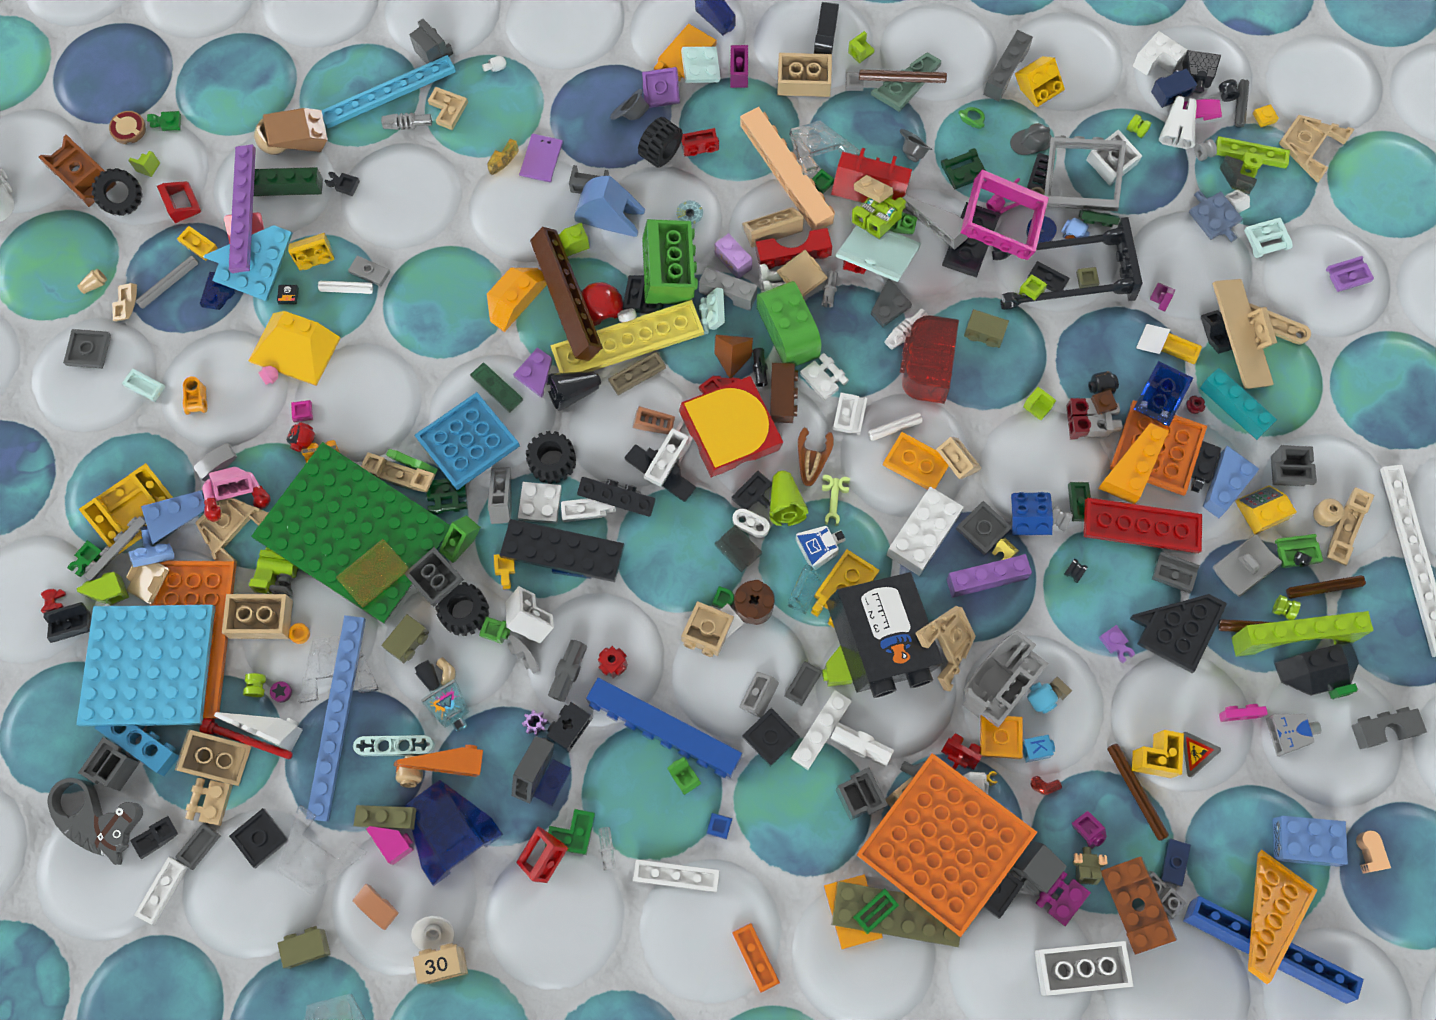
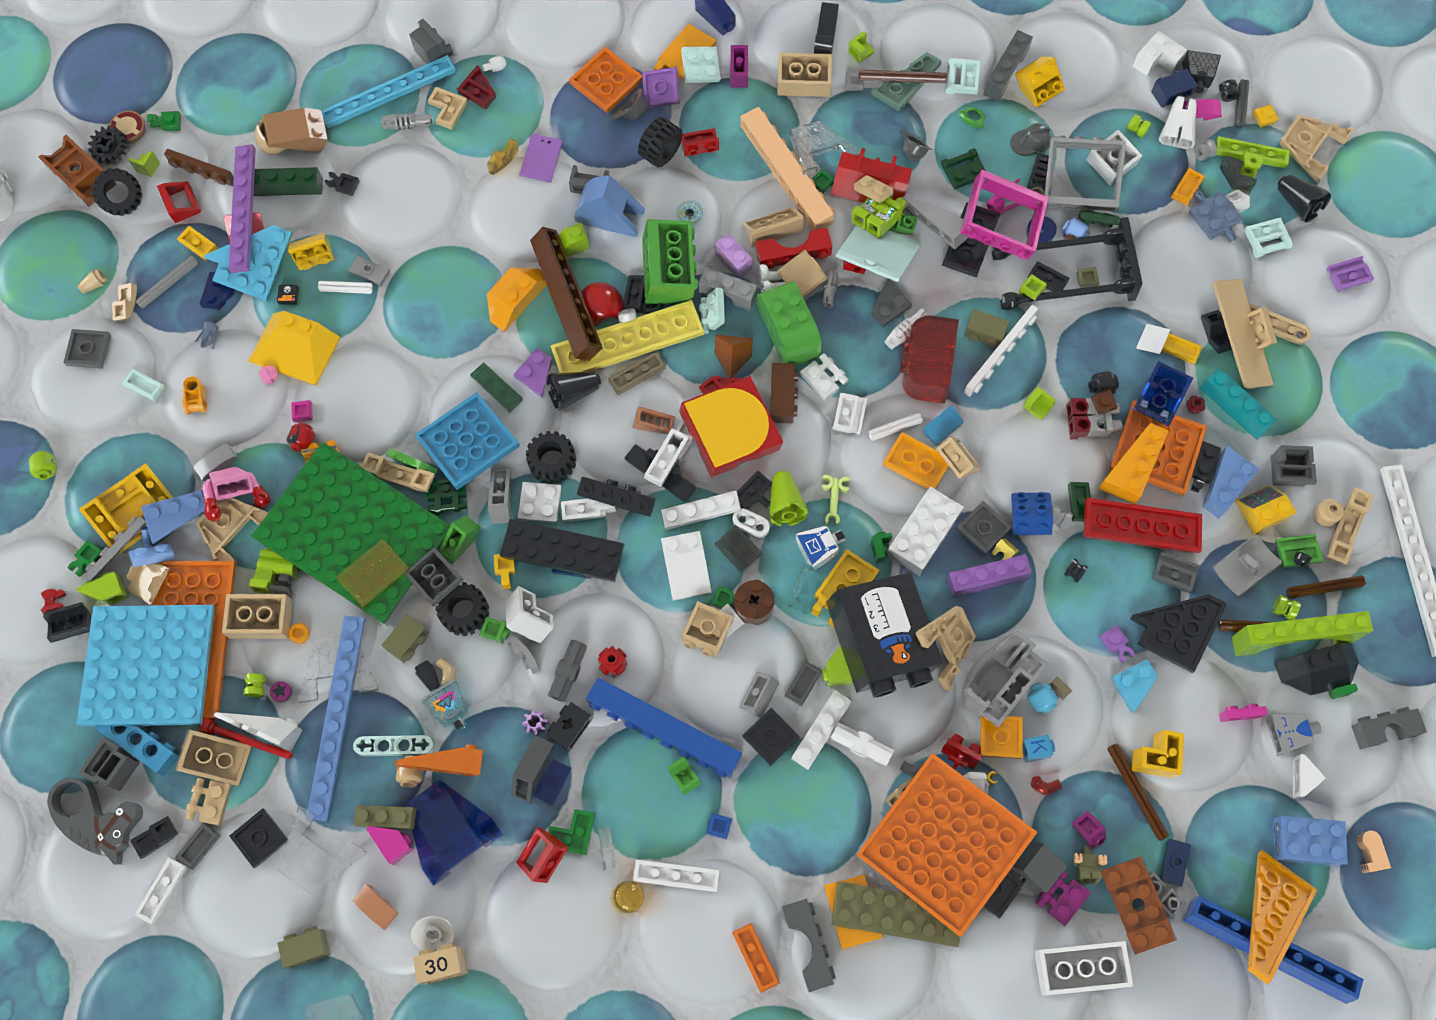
(42, 465): none -> lime head
(108, 145): none -> black gear
(200, 167): none -> reddish brown plate
(208, 329): none -> sand blue piece
(477, 89): none -> dark red wing
(606, 79): none -> orange plate
(627, 897): none -> clear yellow hair
(686, 565): none -> white slope
(701, 510): none -> white plate
(761, 378): black pin -> none
(800, 917): none -> dark grey arch
(812, 461): dark orange animal -> none
(861, 794): dark grey plate -> none
(862, 923): green tile -> none
(878, 548): none -> green bracket
(943, 425): none -> dark azure slope
(969, 76): none -> light aqua plate
(998, 355): none -> white plate
(1135, 683): none -> medium azure wing
(1162, 294): magenta bracket -> none
(1187, 186): none -> light orange tile
(1198, 753): piece -> none
(1303, 197): none -> black cone
(1305, 776): none -> white slope

